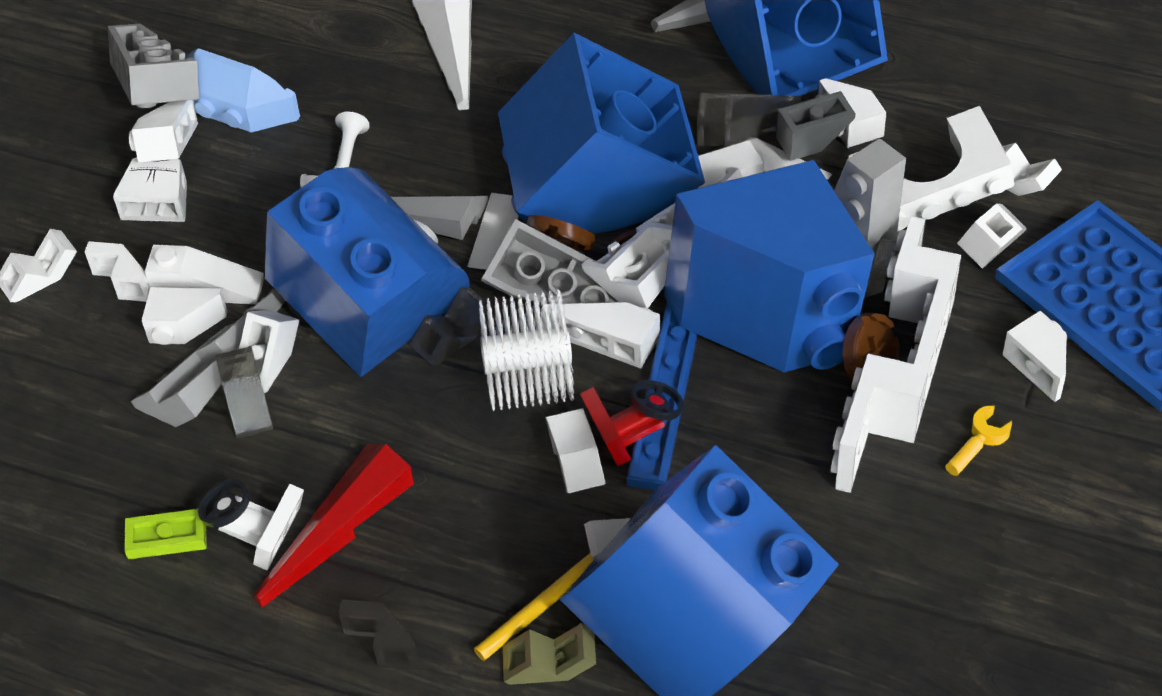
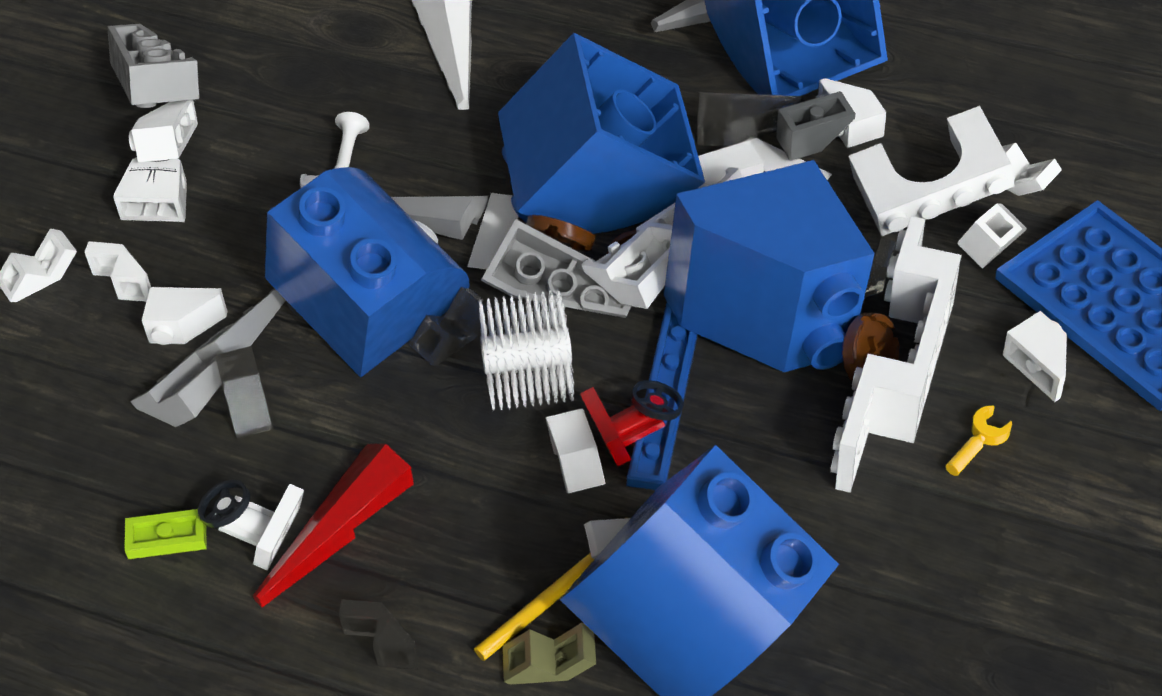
(196, 269): white slope -> none
(241, 94): light blue wedge -> none
(271, 341): white slope -> none
(613, 329): white slope -> none
(873, 191): light grey wedge -> none

